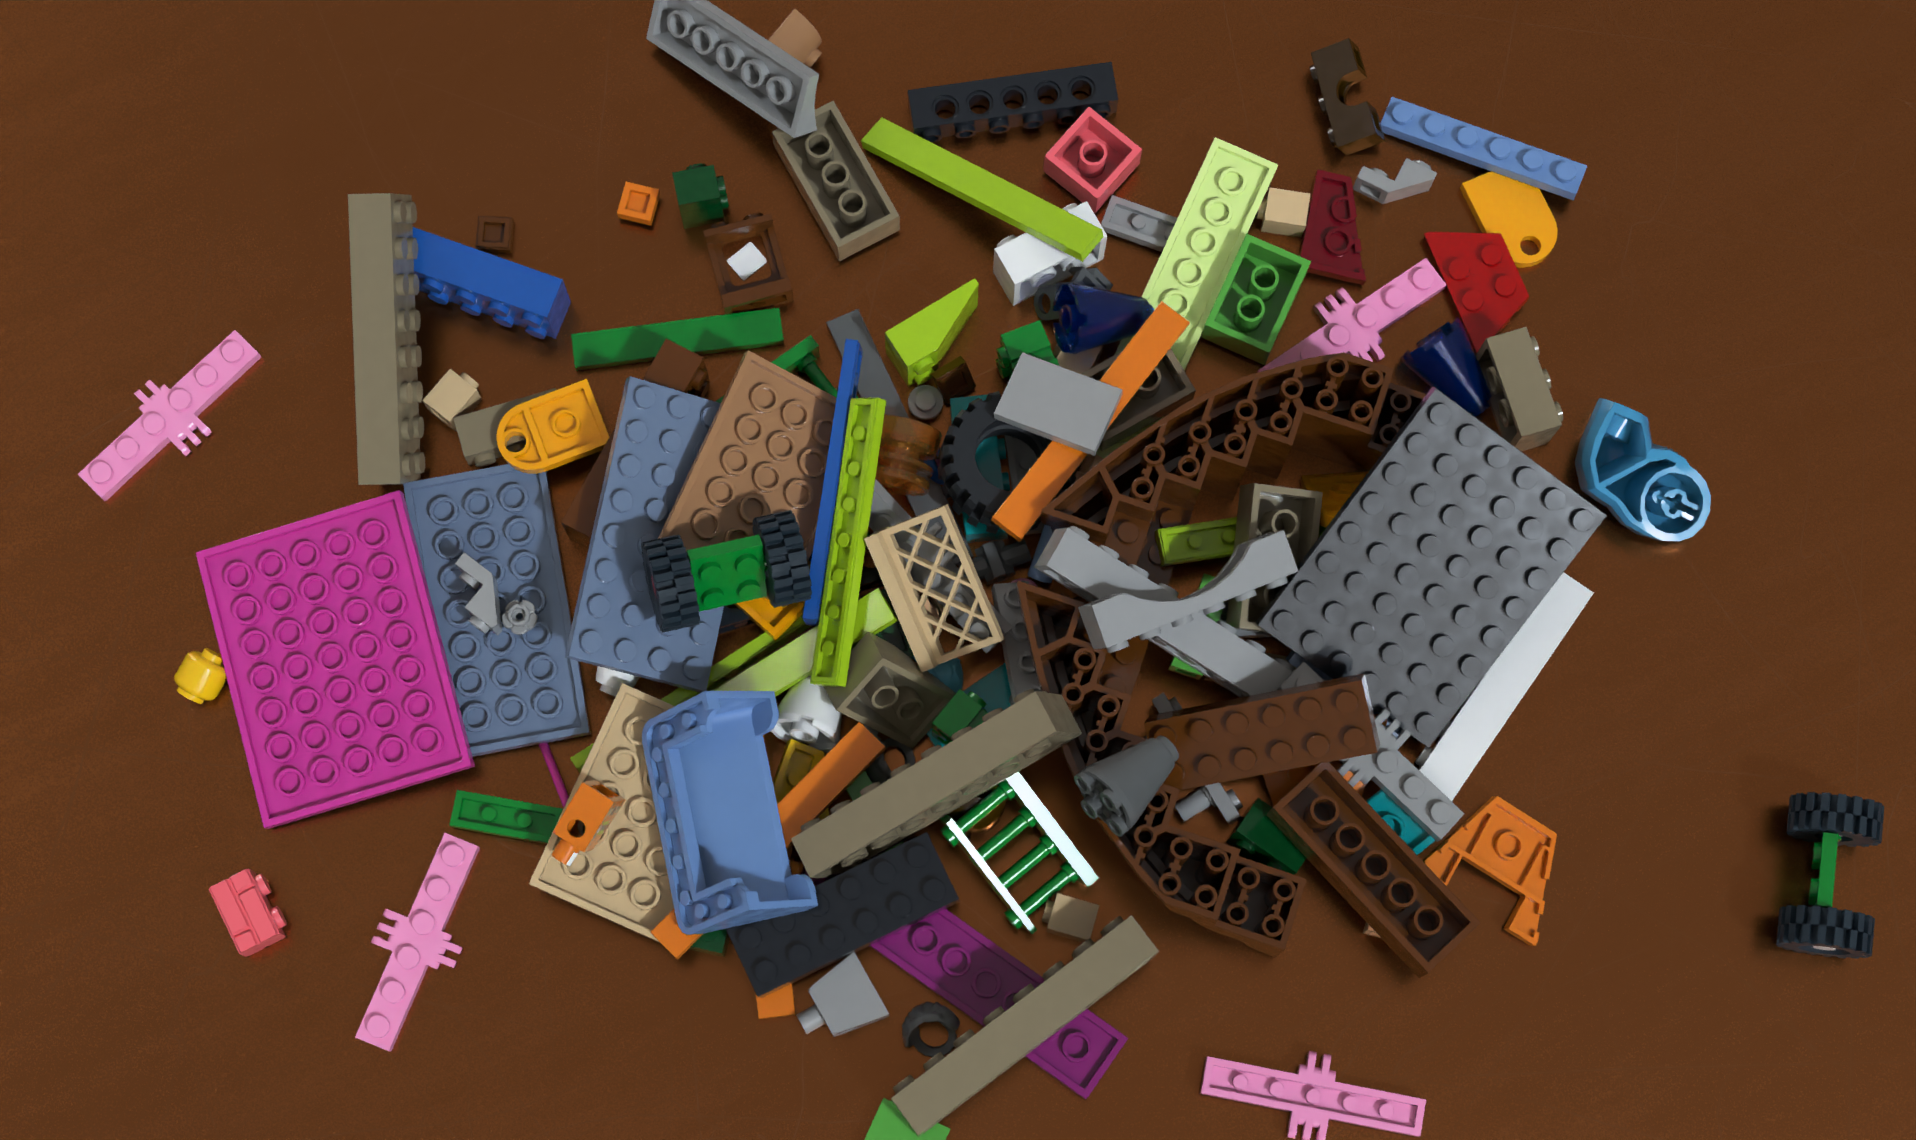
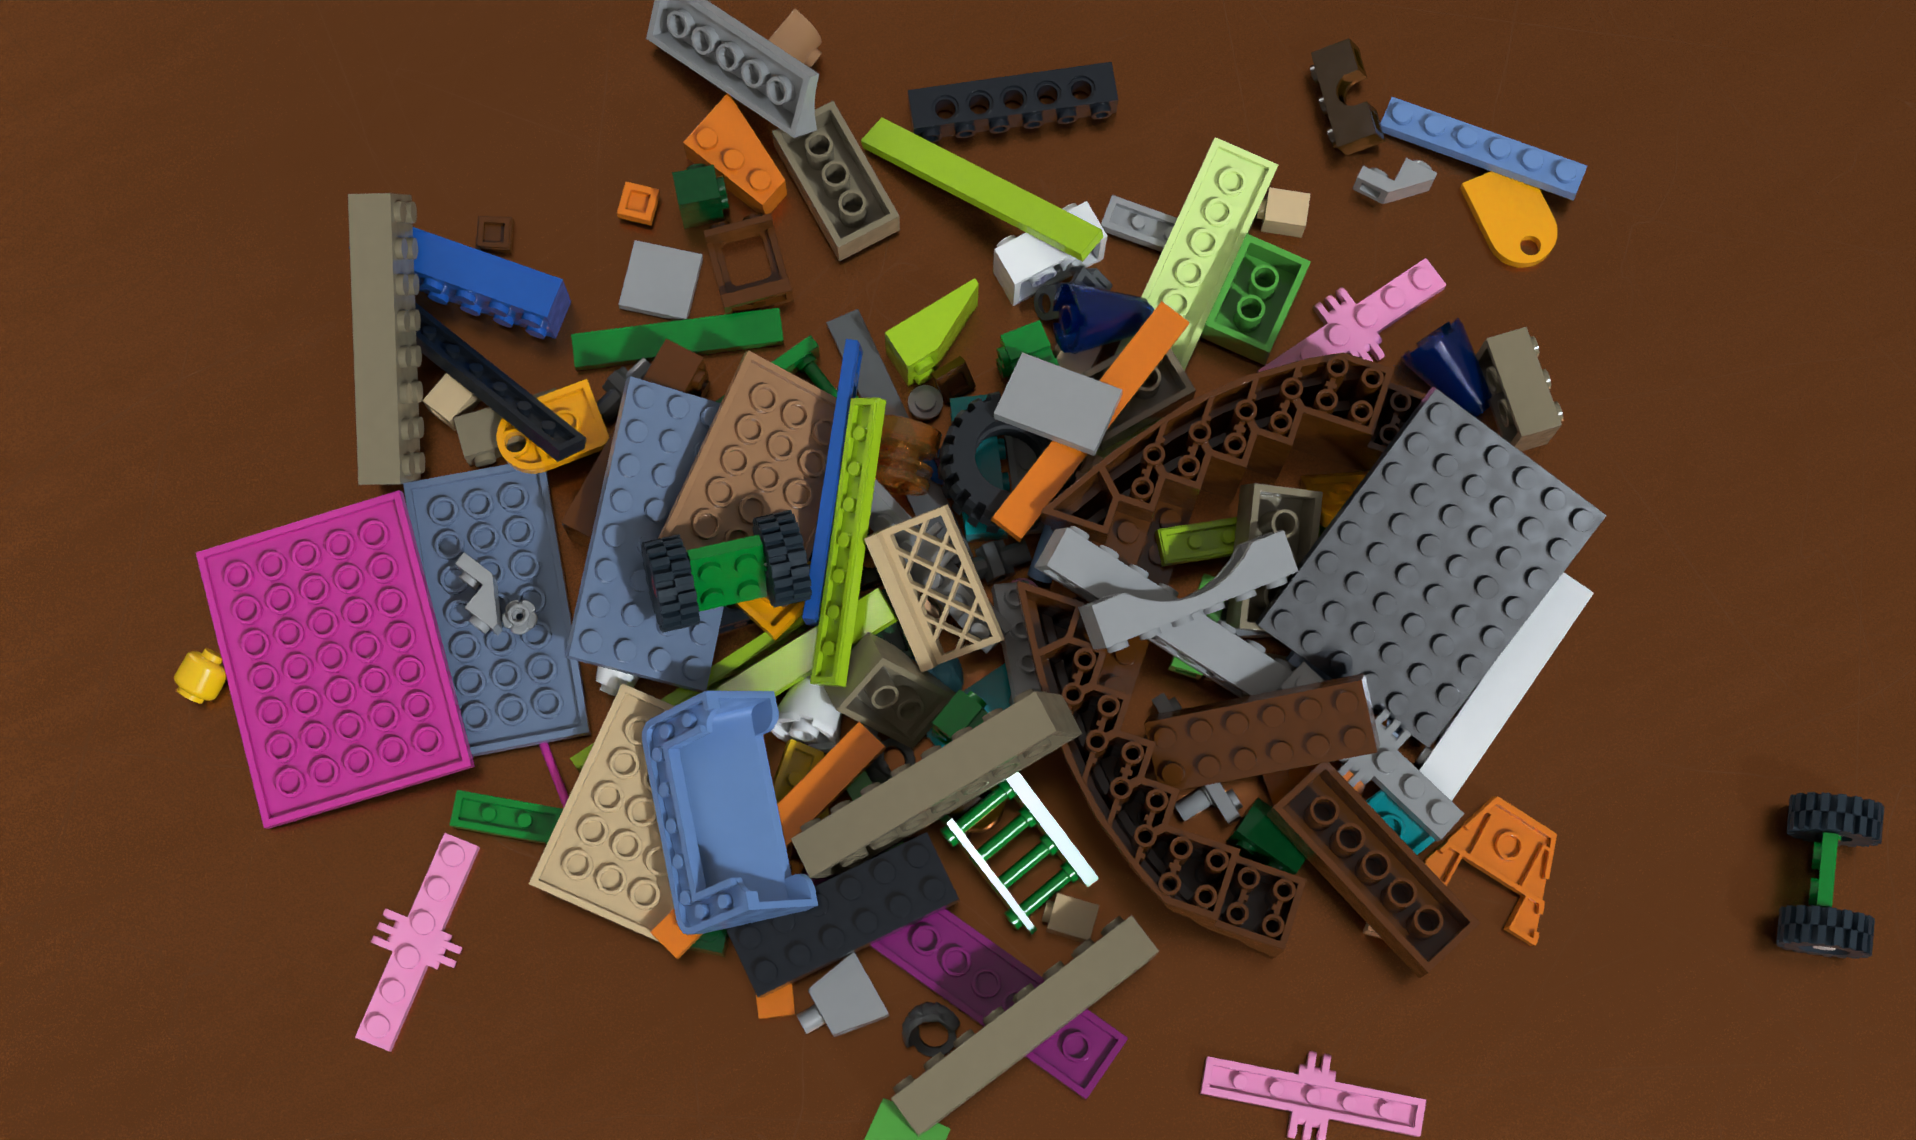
(170, 415): bright pink hinge -> none
(248, 911): coral brick -> none
(497, 389): none -> black plate
(593, 806): orange torso -> none
(614, 386): none -> dark grey axle
(660, 281): none -> light grey tile
(738, 155): none -> orange wedge
(746, 261): white sticker -> none
(1092, 159): coral brick -> none
(1126, 782): dark grey cone -> none
(1331, 230): dark red wing -> none
(1479, 280): red wing -> none
(1639, 481): dark azure piece -> none

